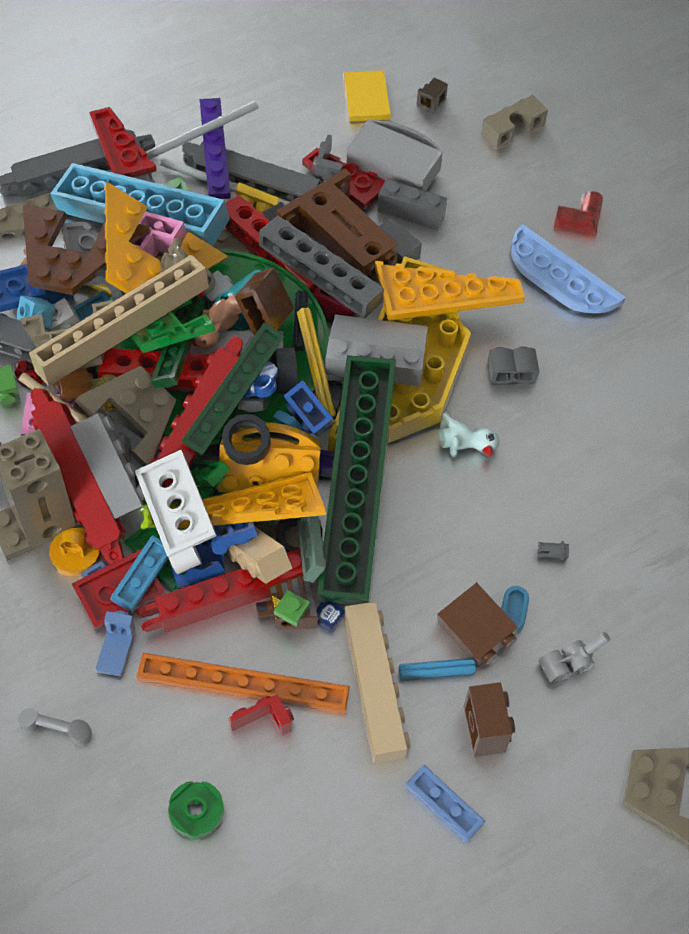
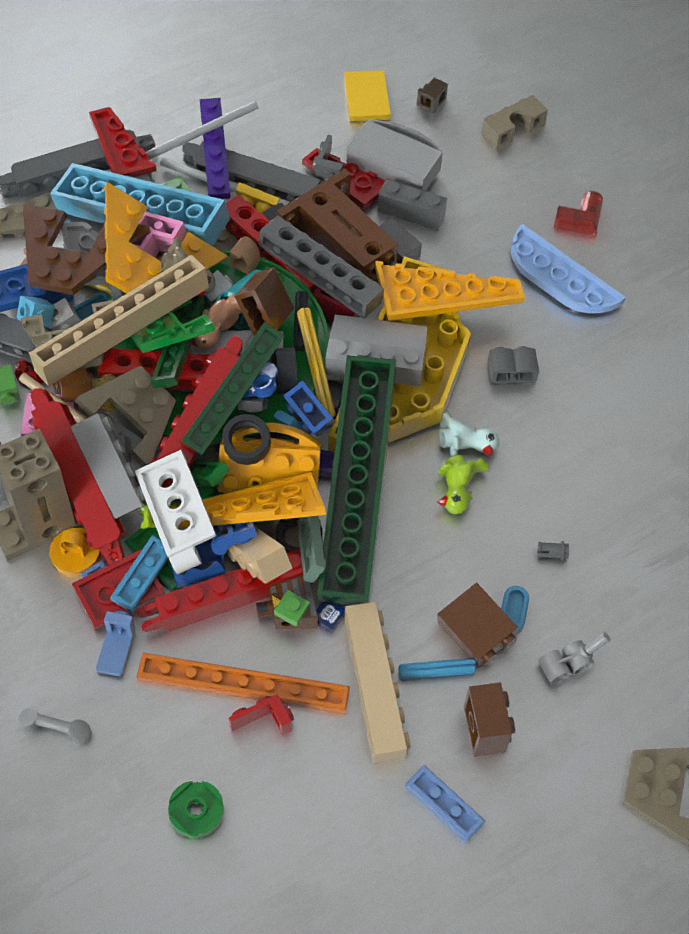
(245, 255): none -> medium nougat brick
(458, 477): none -> lime animal

